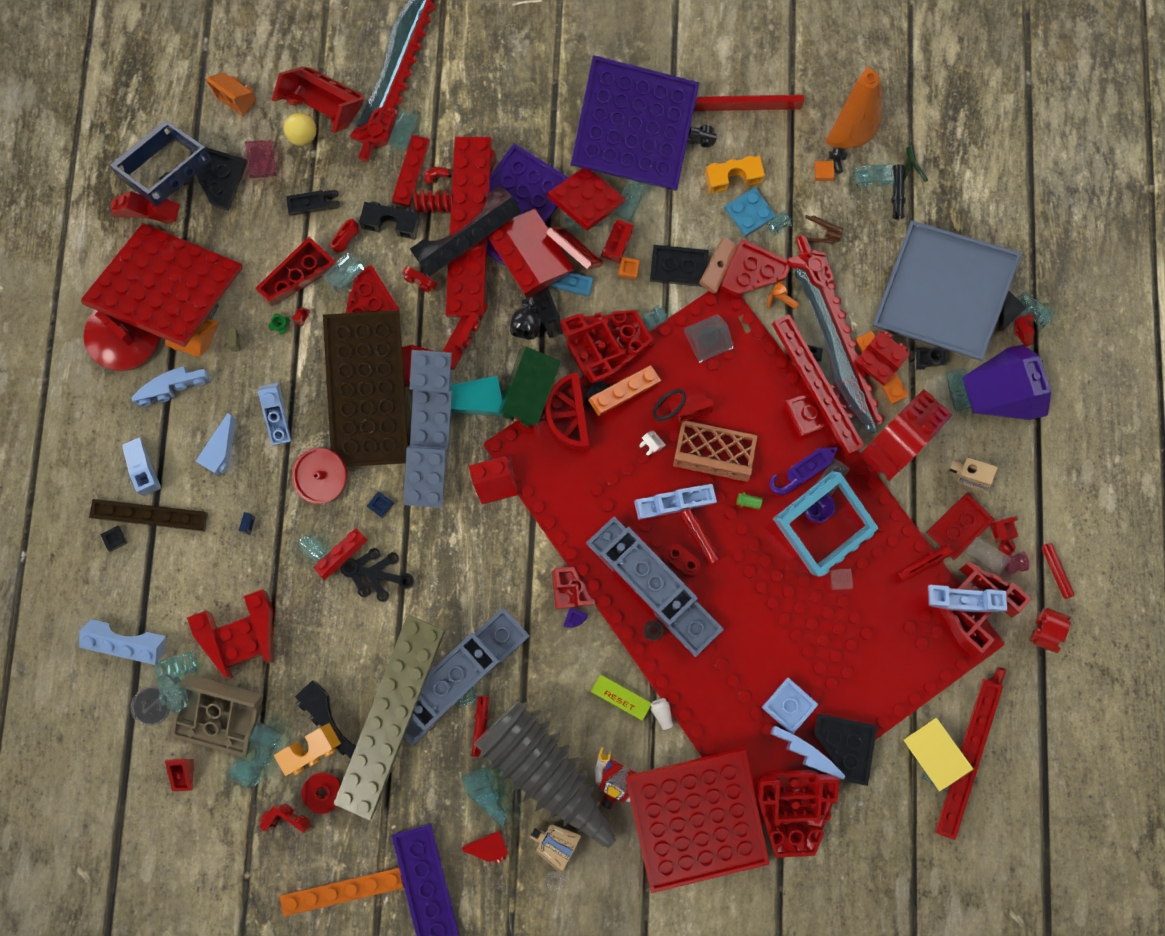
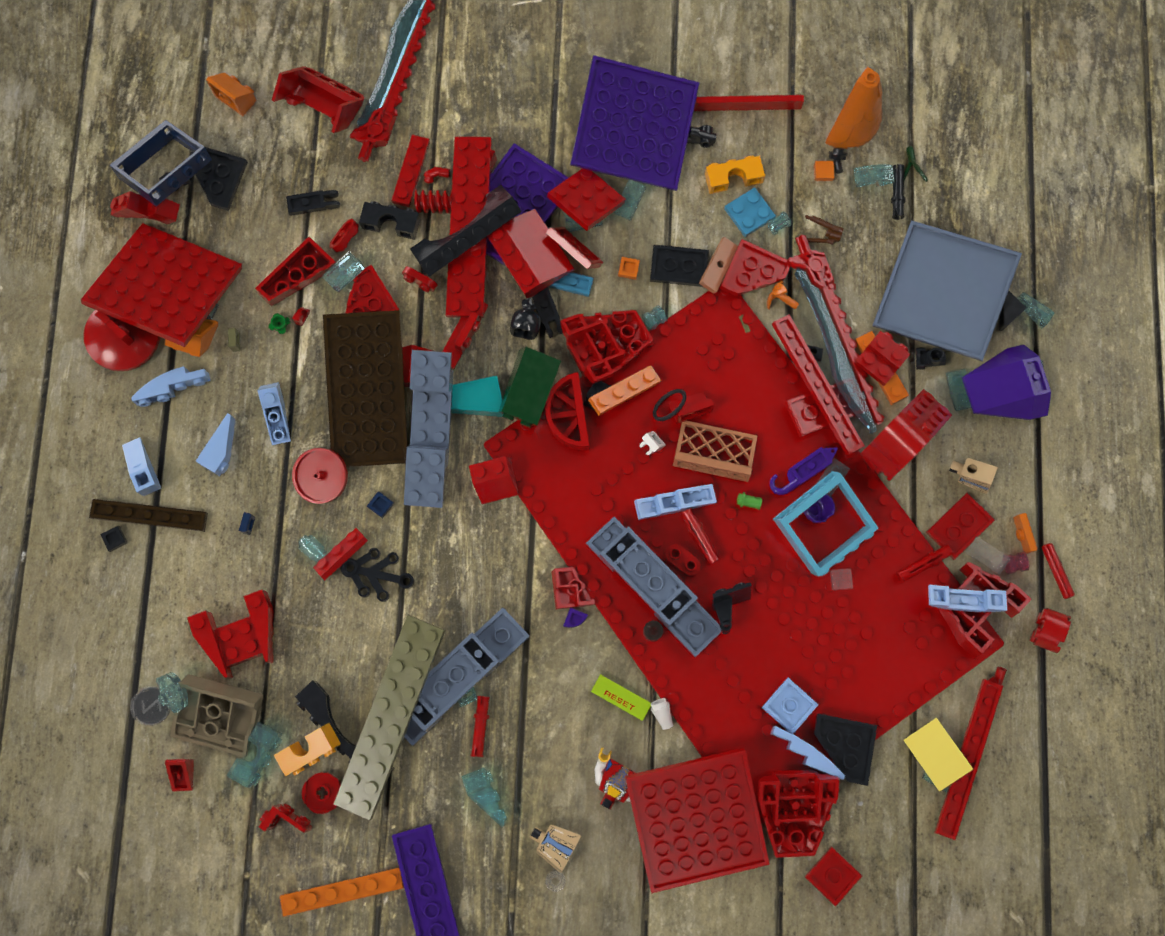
(143, 648): light blue arch -> none
(174, 660): clear light blue slope -> none
(260, 158): clear pink plate -> none
(299, 129): light yellow piece -> none
(403, 130): clear light blue slope -> none
(488, 848): red slope -> none
(543, 771): dark grey cone -> none
(617, 241): red hinge -> none
(709, 337): clear light blue slope -> none
(724, 599): none -> black plate
(833, 876): none -> red plate
(1004, 529): red panel -> none
(1004, 548): red hinge -> none
(1024, 329): red bracket -> none
(1024, 533): none -> orange plate

